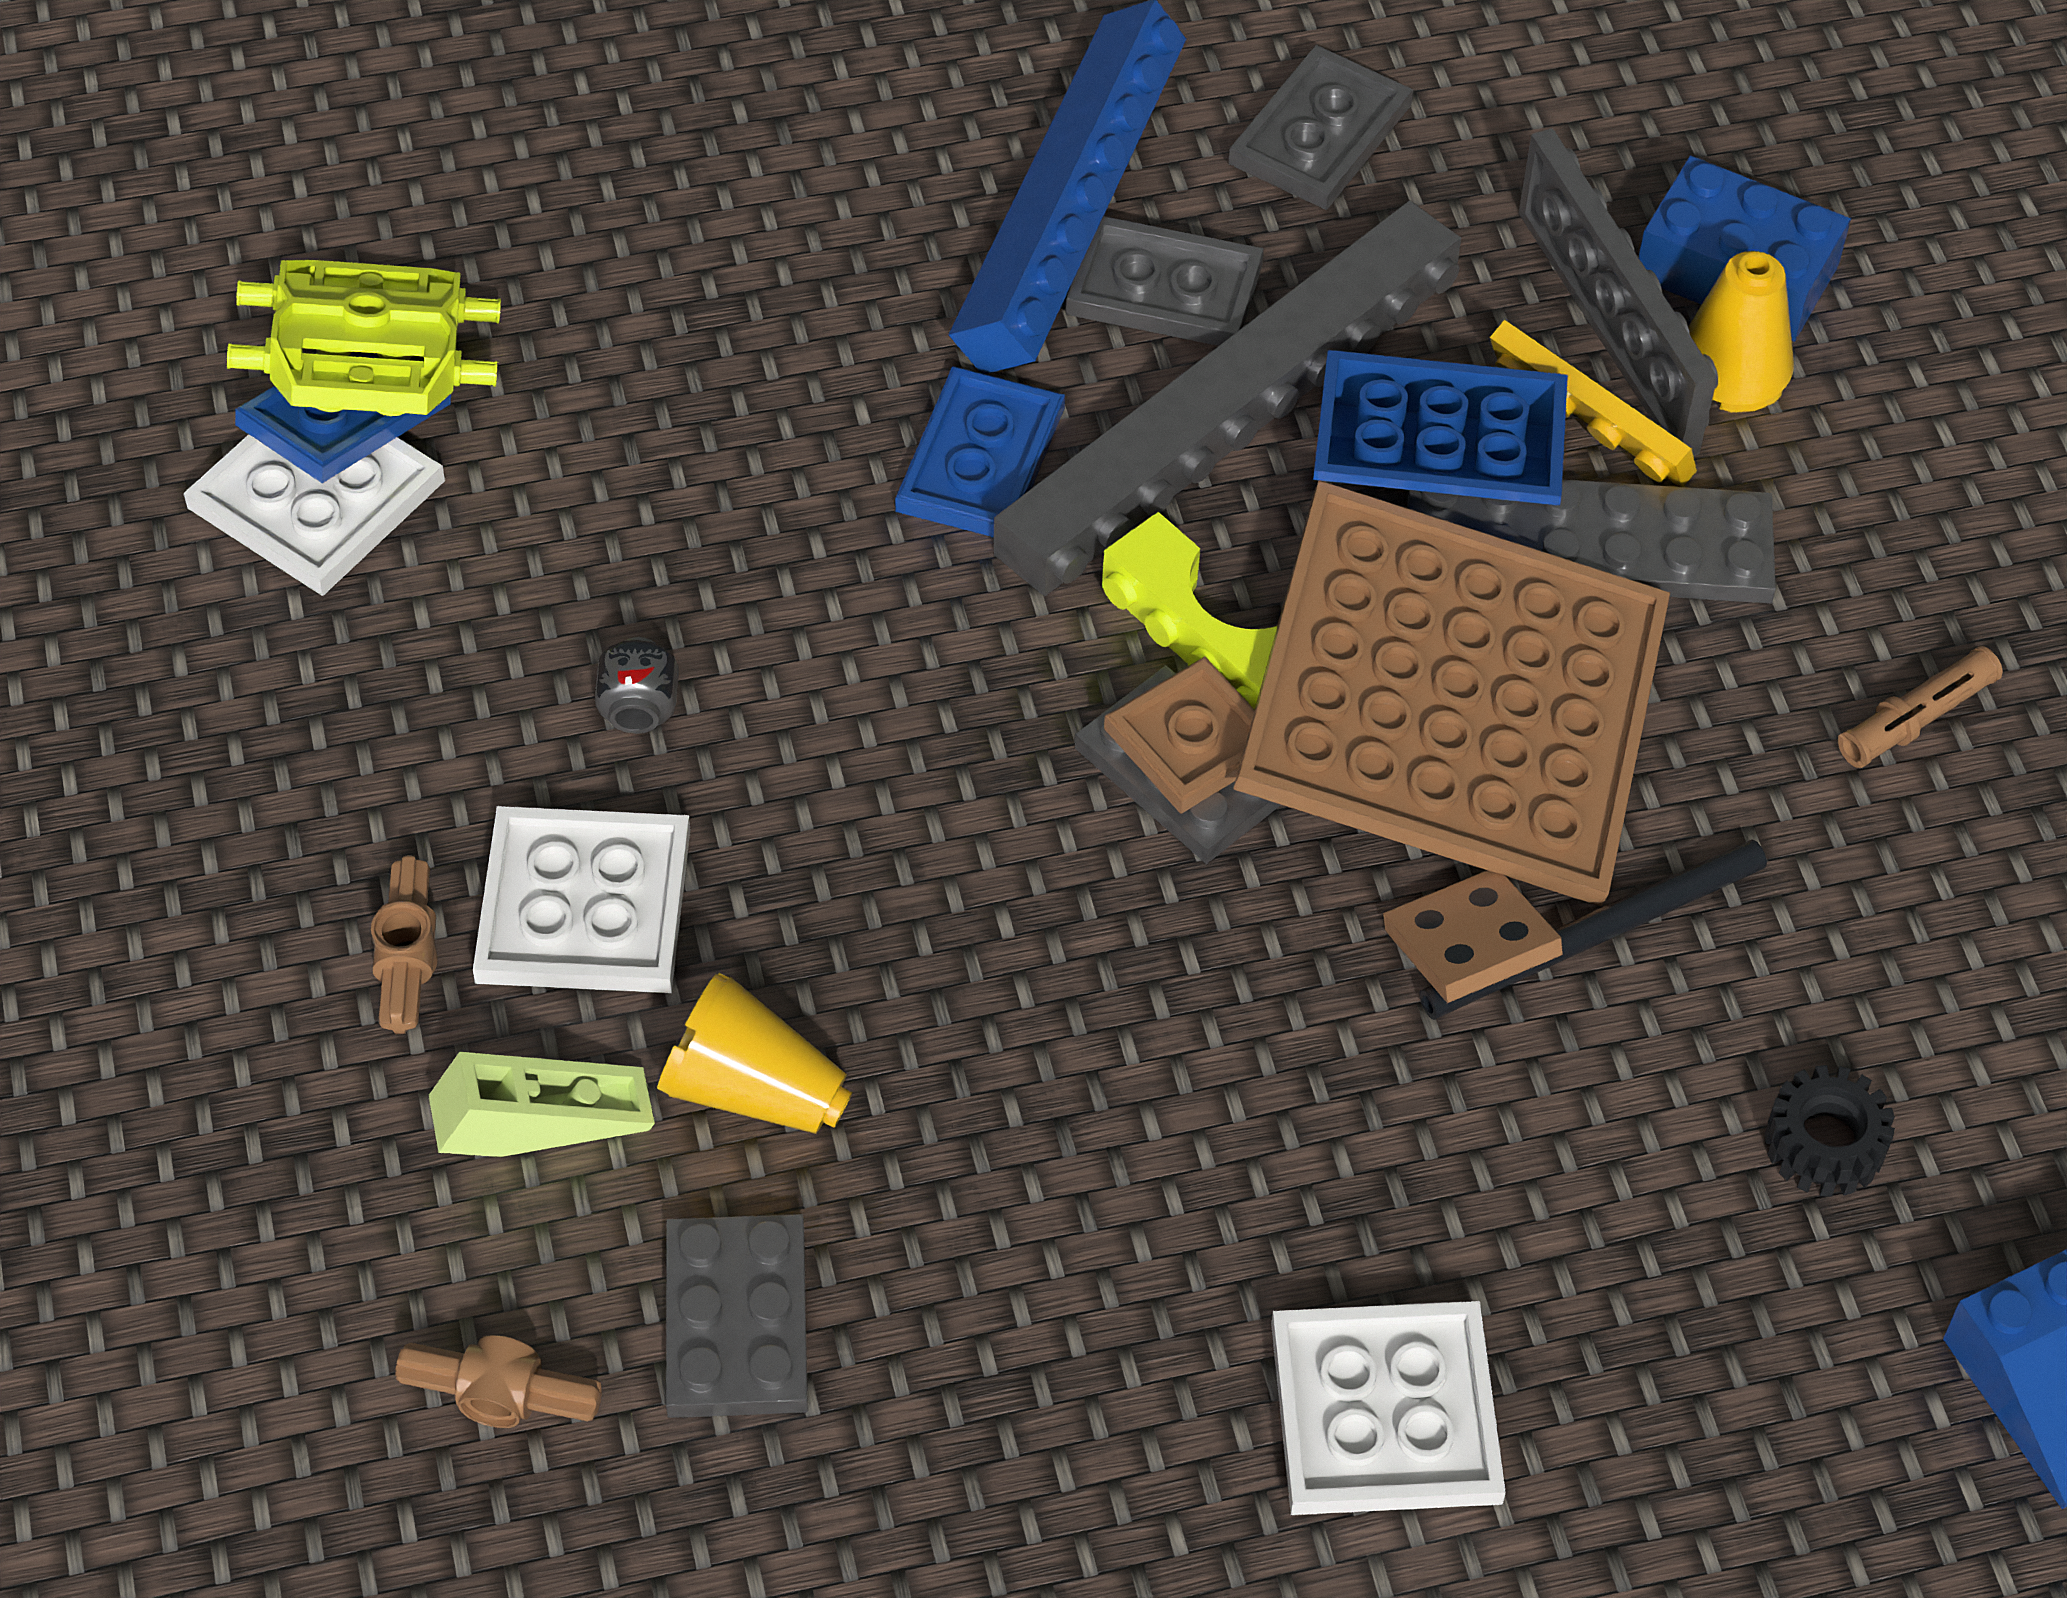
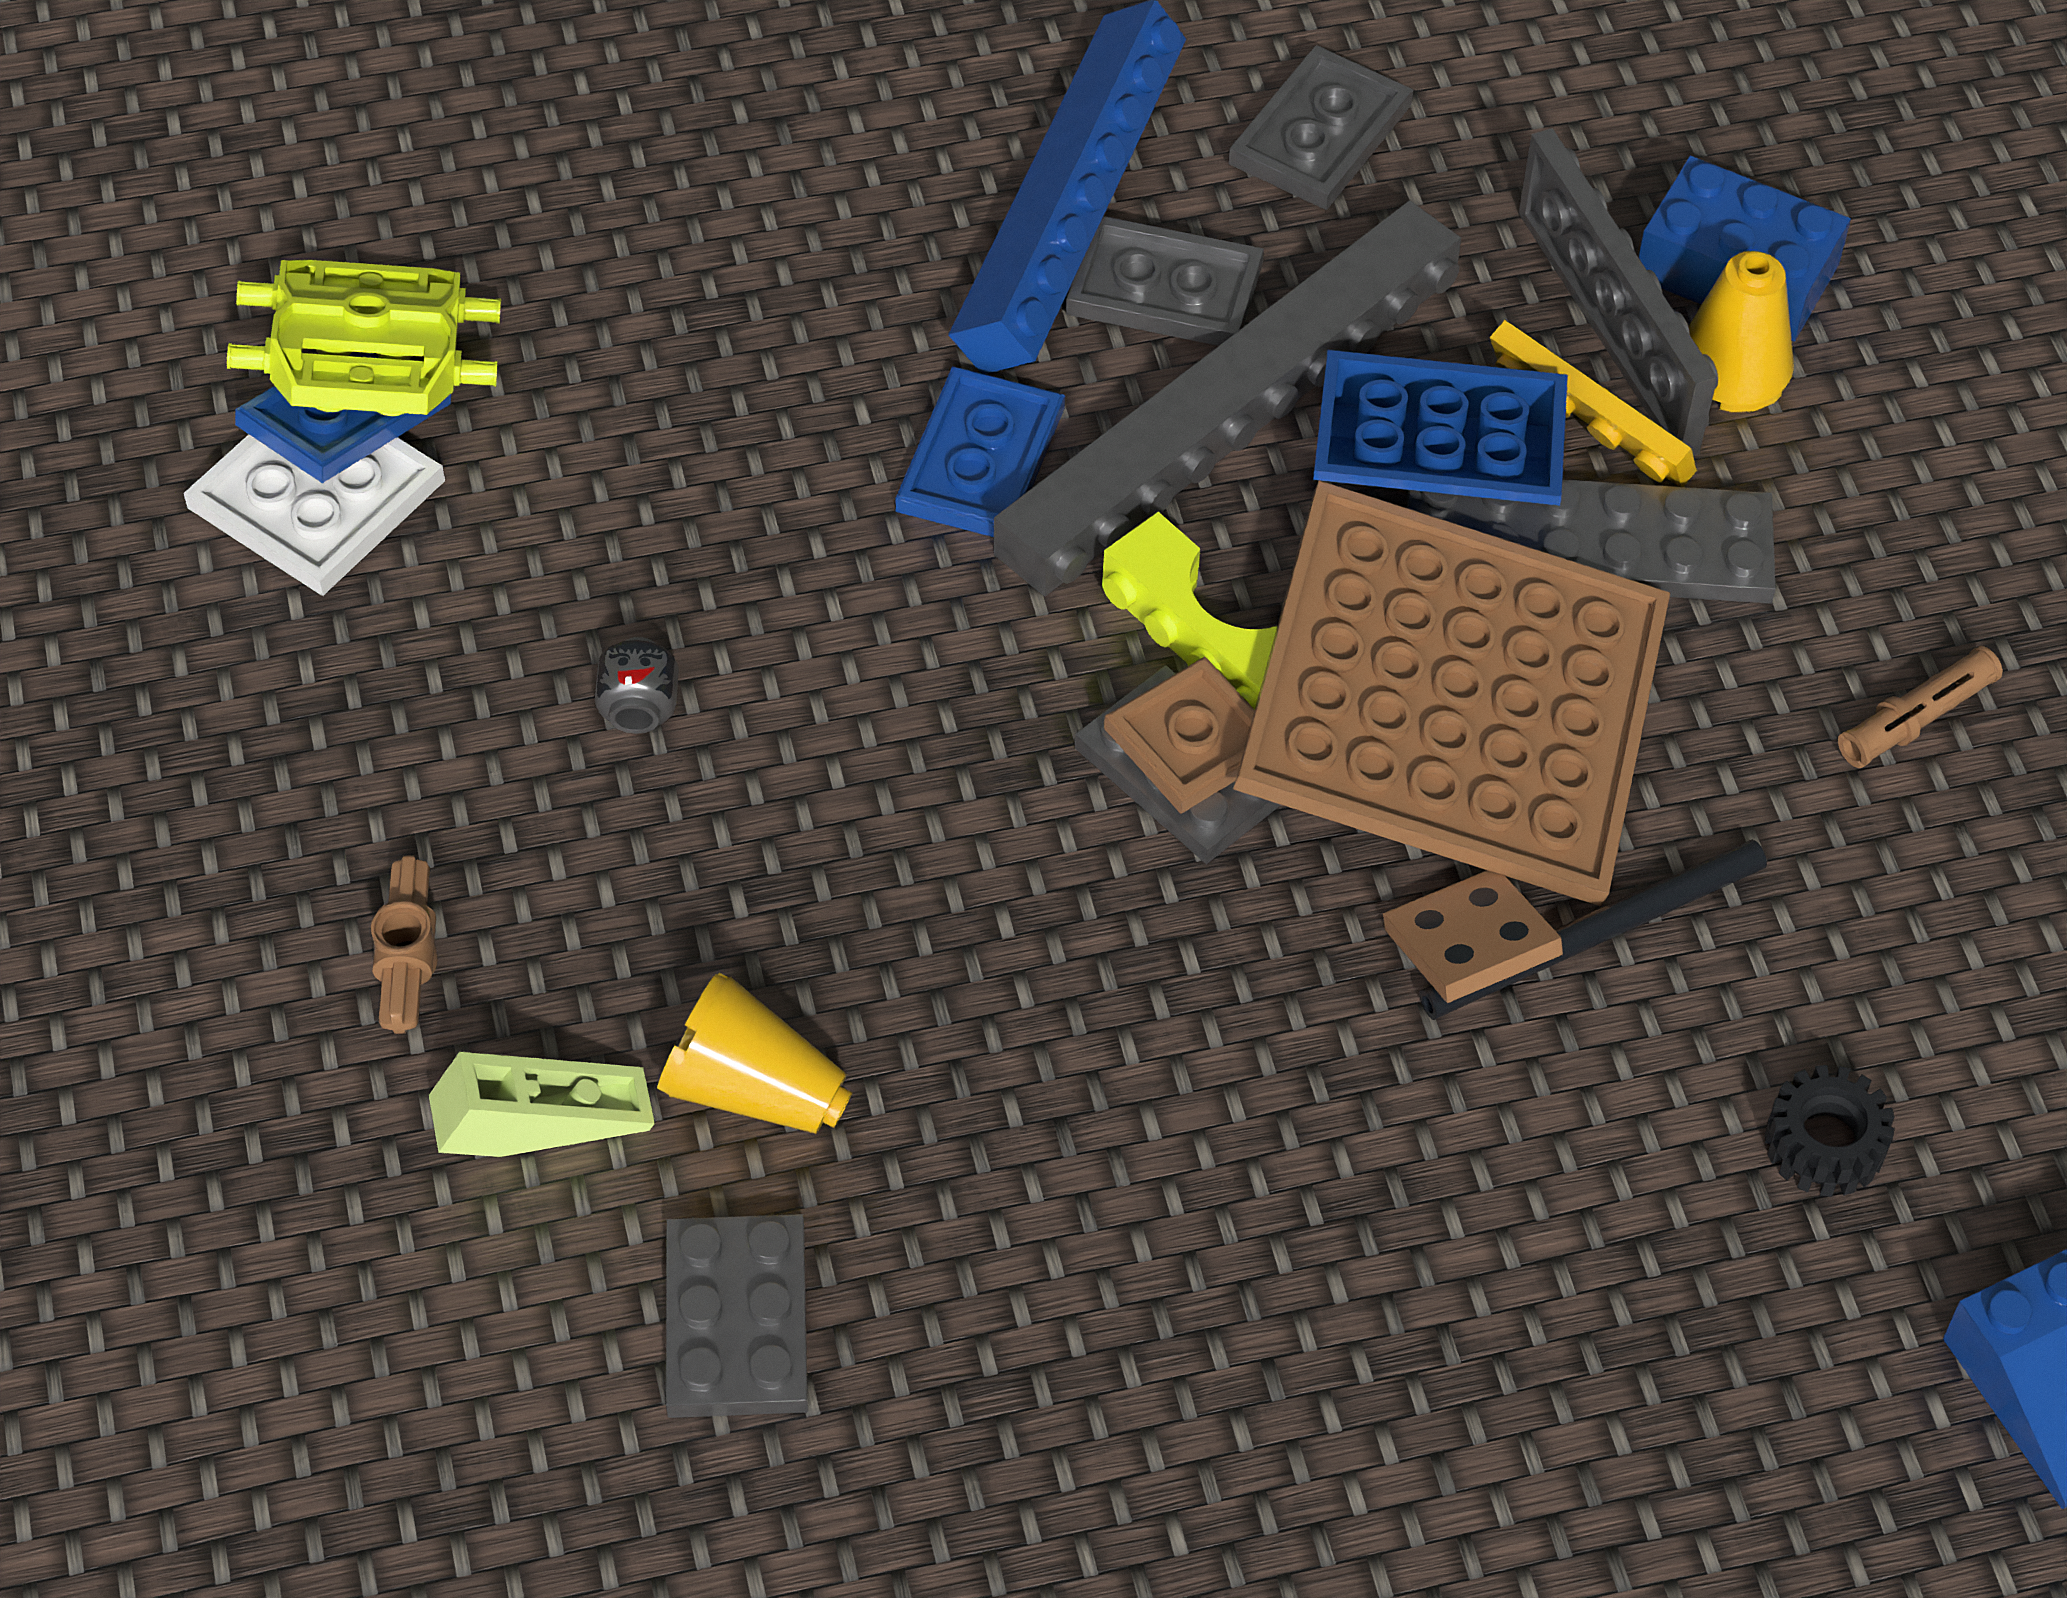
(498, 1381): medium nougat axle -> none
(582, 900): white plate -> none
(1386, 1408): white plate -> none

